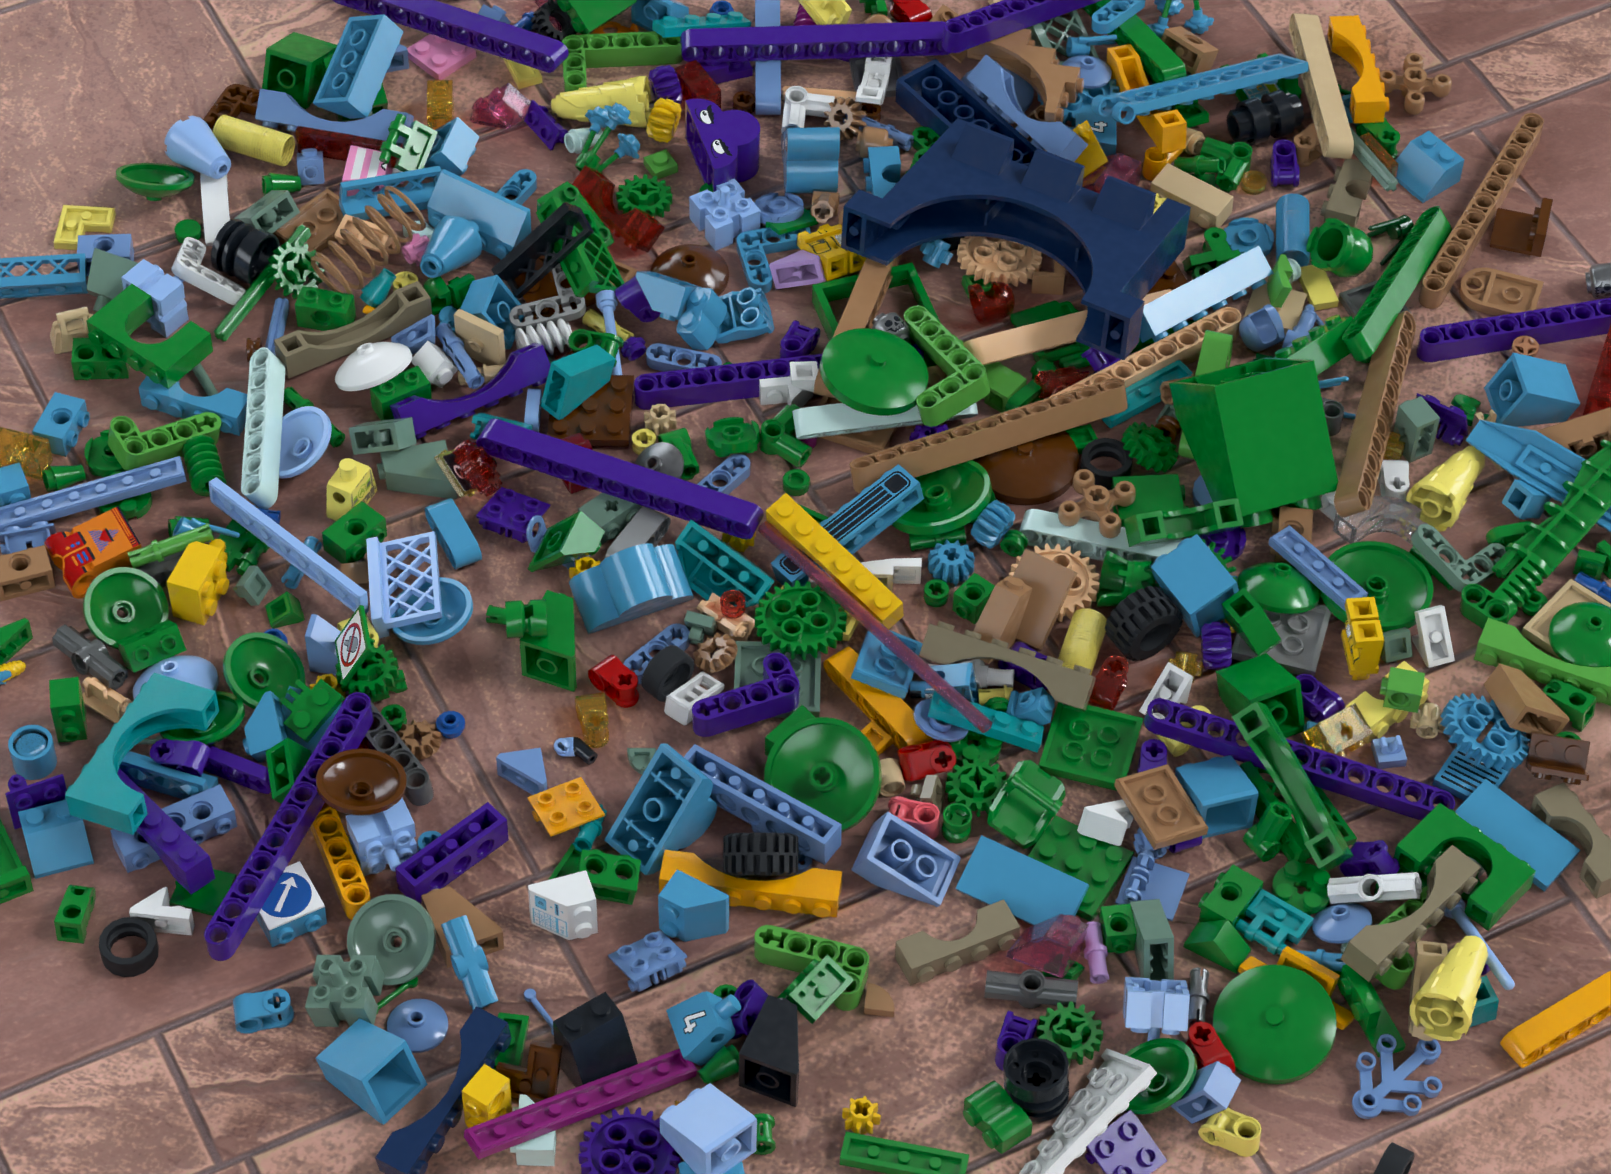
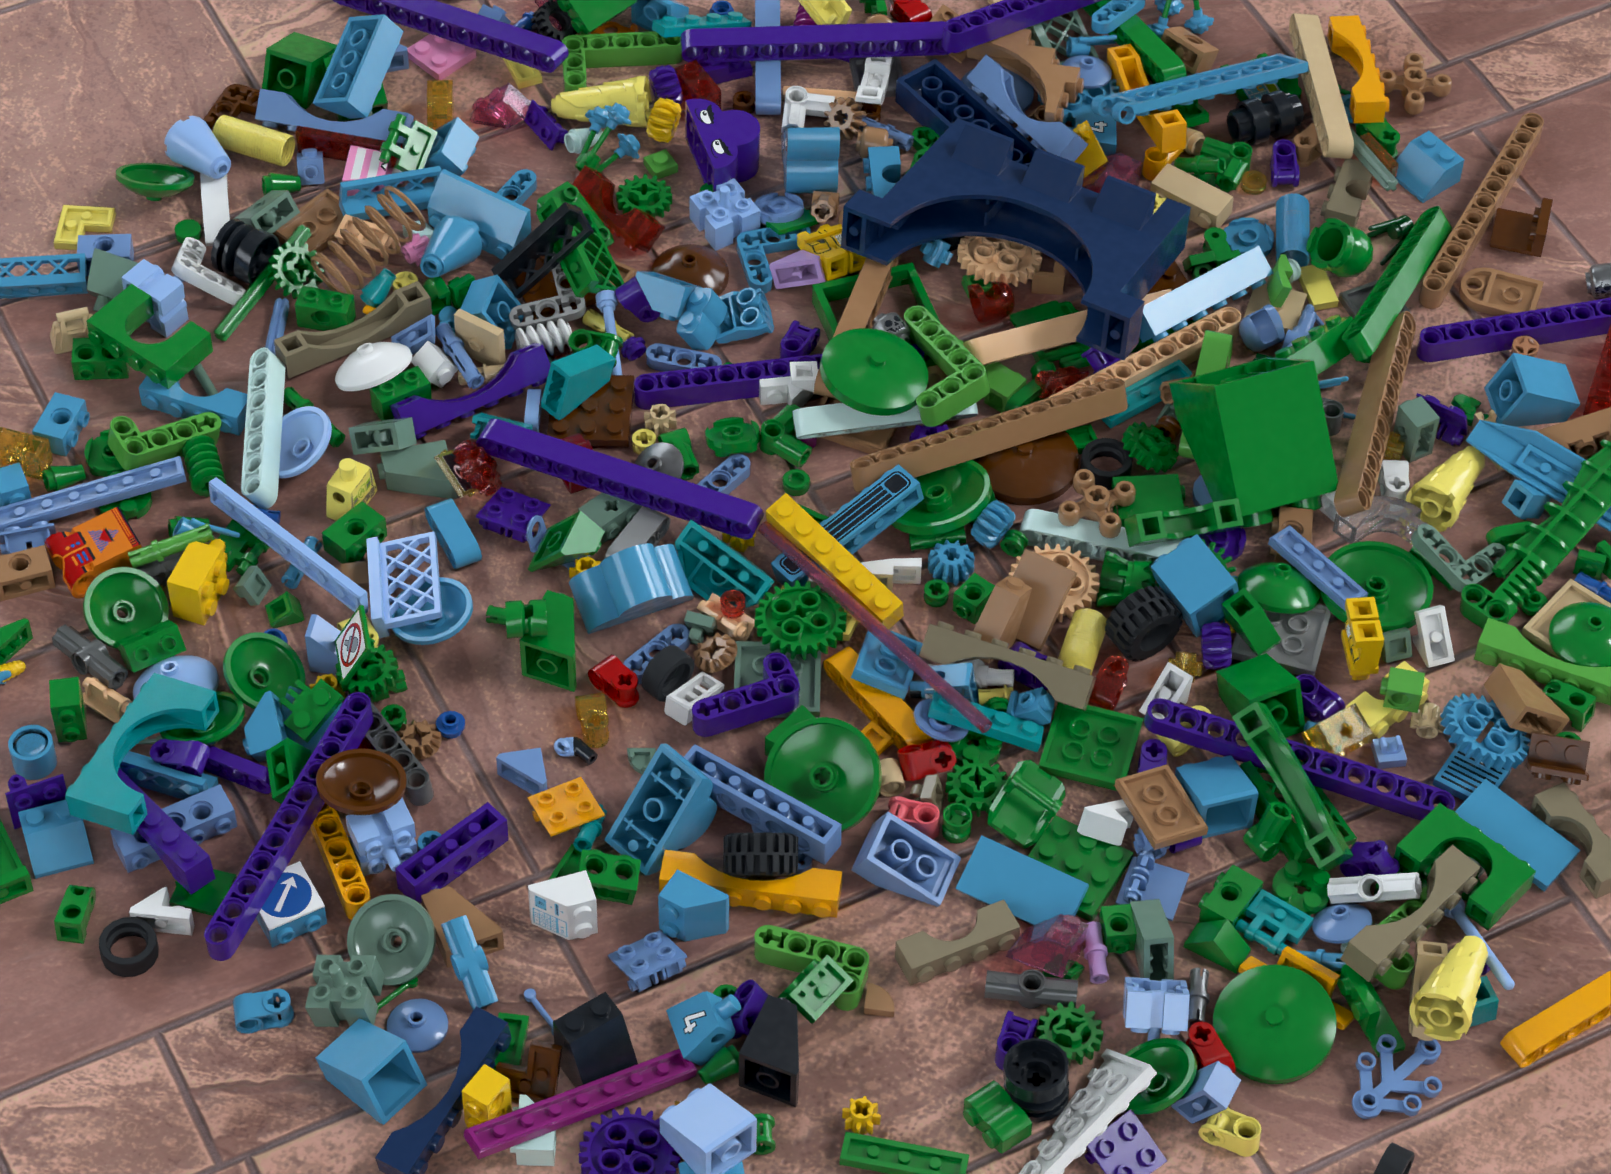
(252, 346): reddish brown bush -> none

